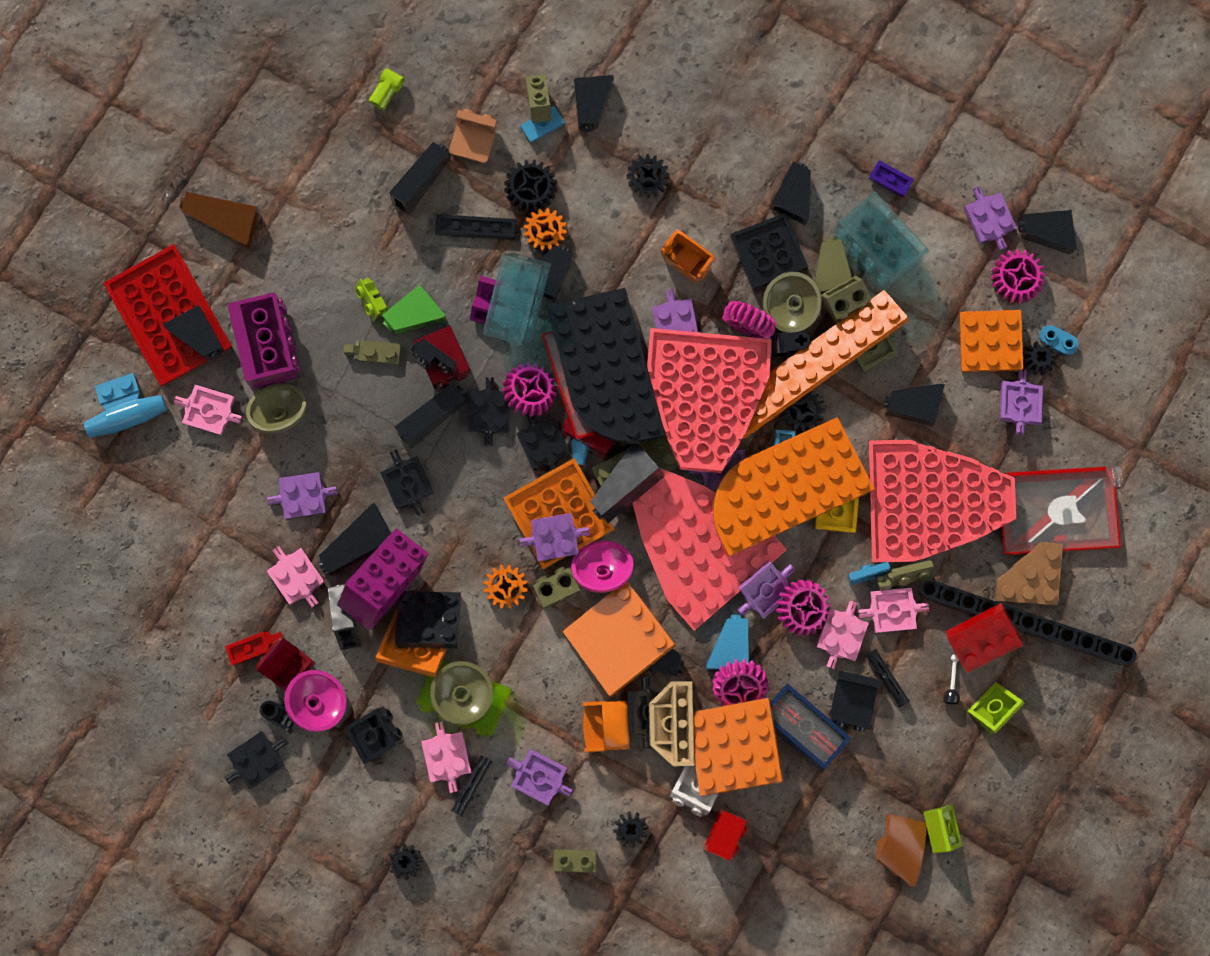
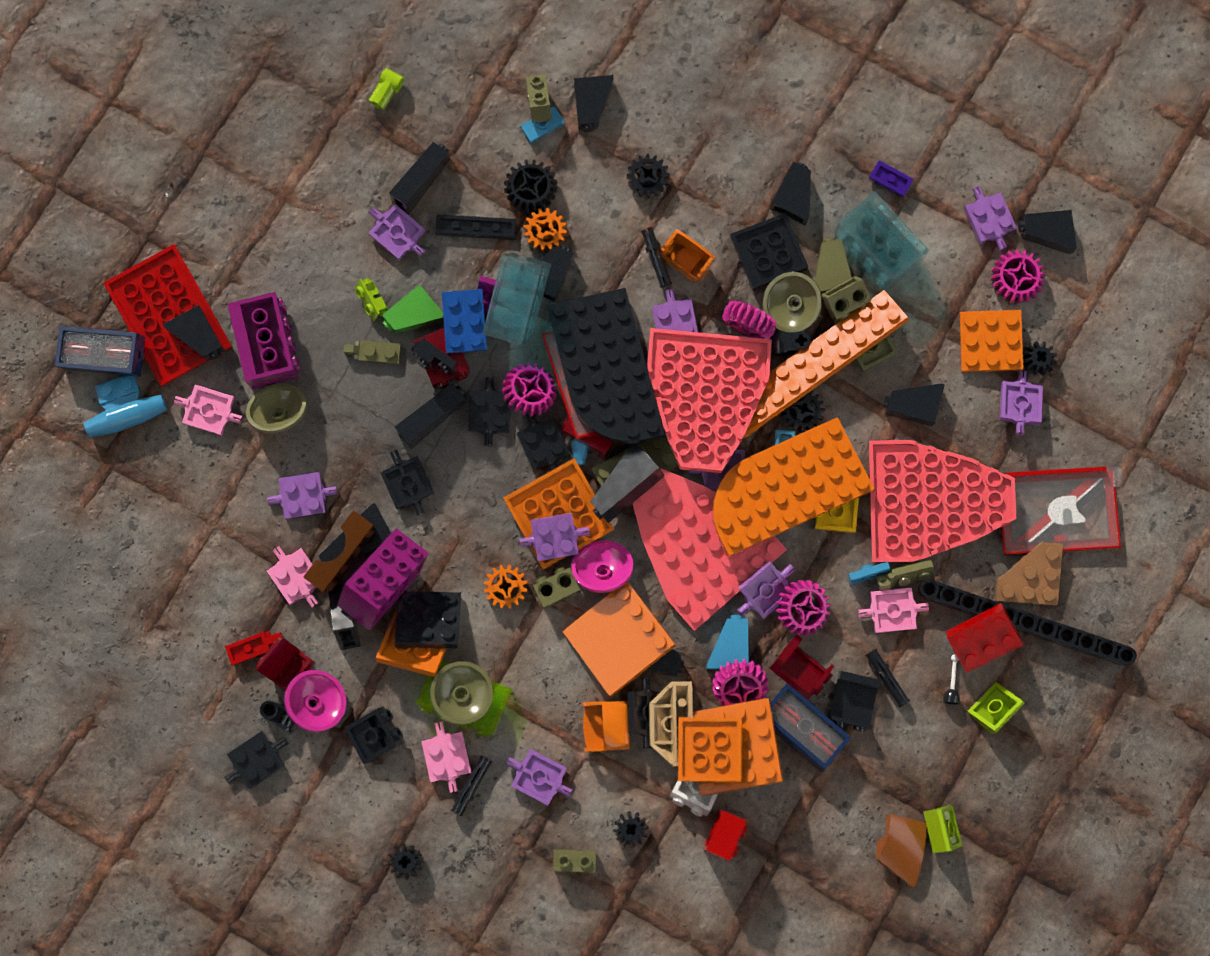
(100, 351): none -> brick
(224, 217): reddish brown slope -> none
(356, 532): none -> reddish brown arch
(397, 232): none -> medium lavender plate
(464, 321): none -> blue plate
(473, 136): nougat bracket -> none
(653, 249): none -> black pin
(710, 749): none -> orange plate
(801, 670): none -> dark red panel
(842, 635): bright pink plate -> none
(1058, 340): dark azure plate -> none

